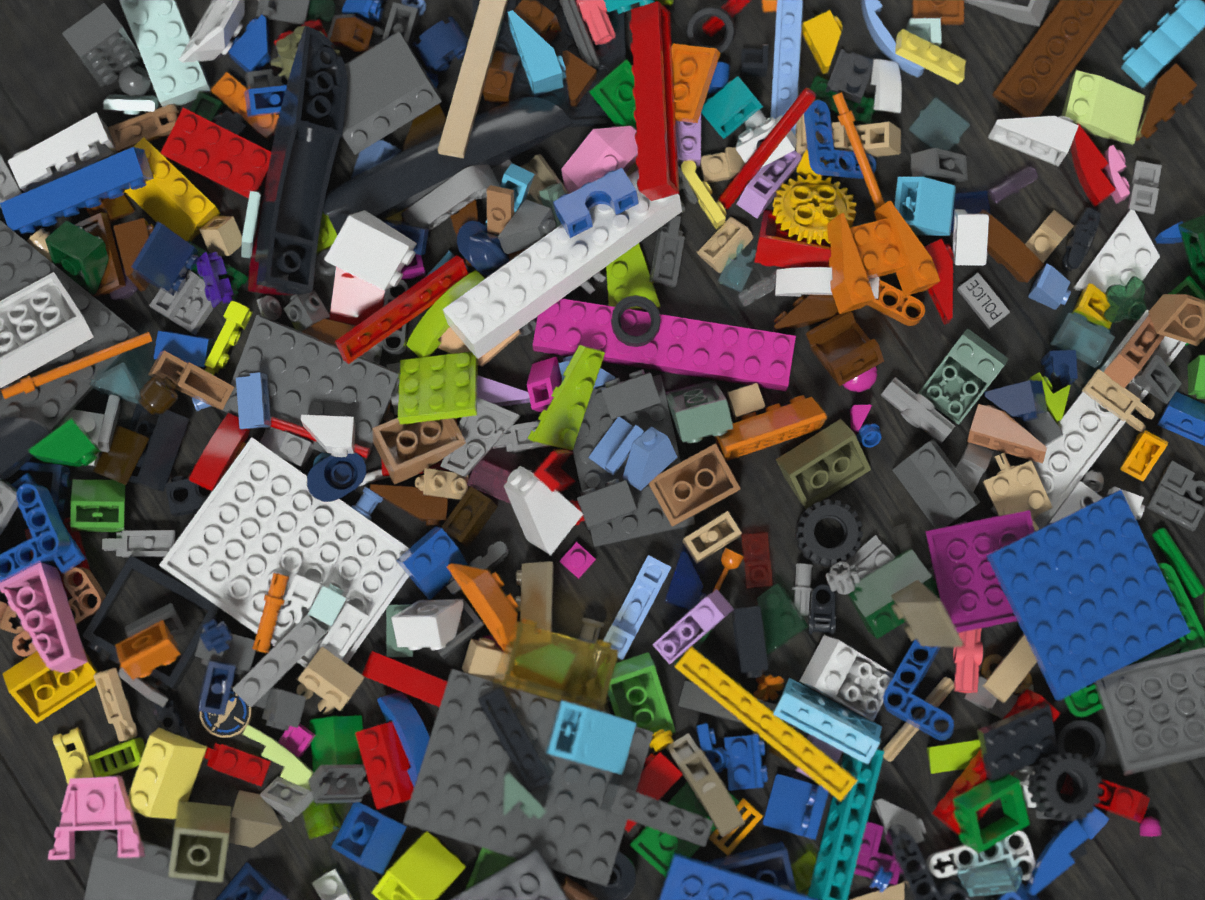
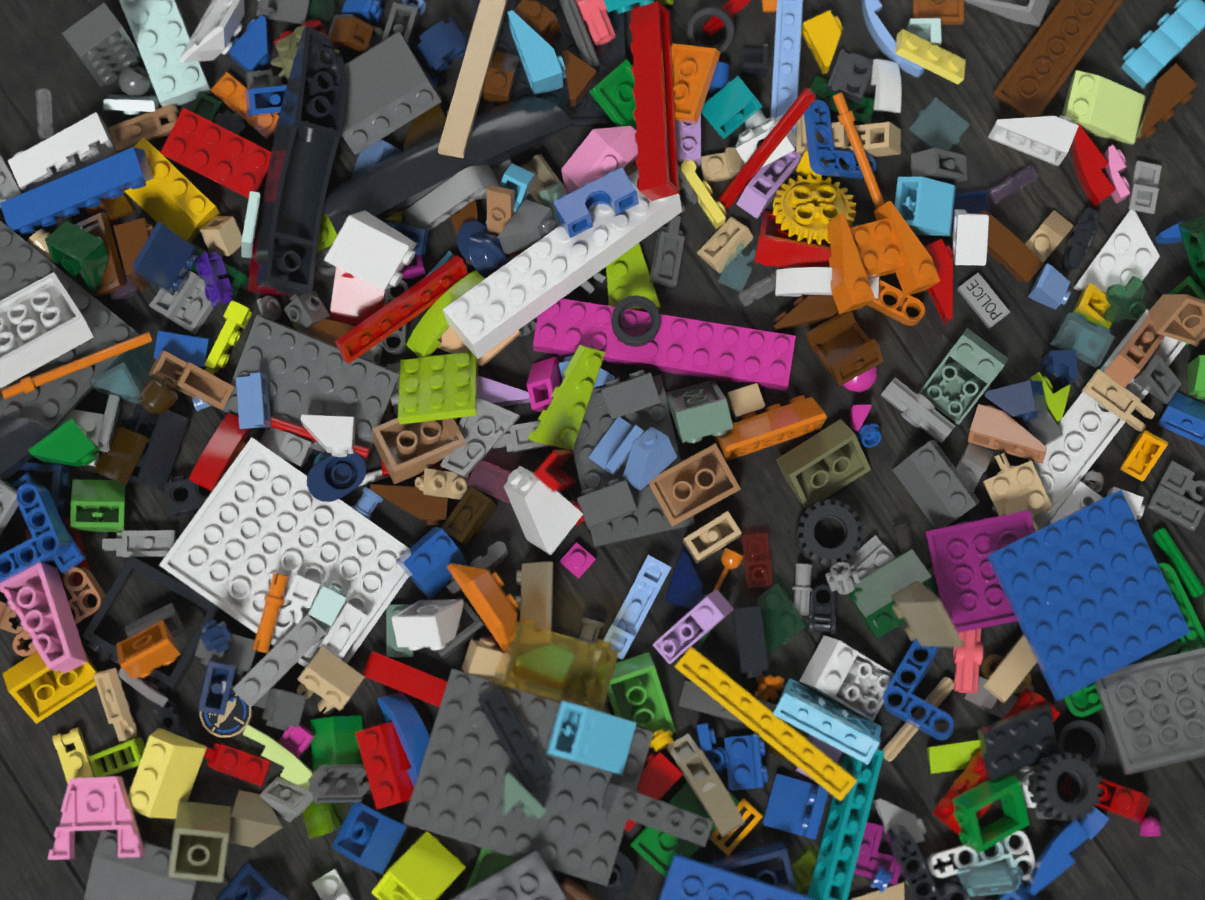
(44, 113): none -> clear axle

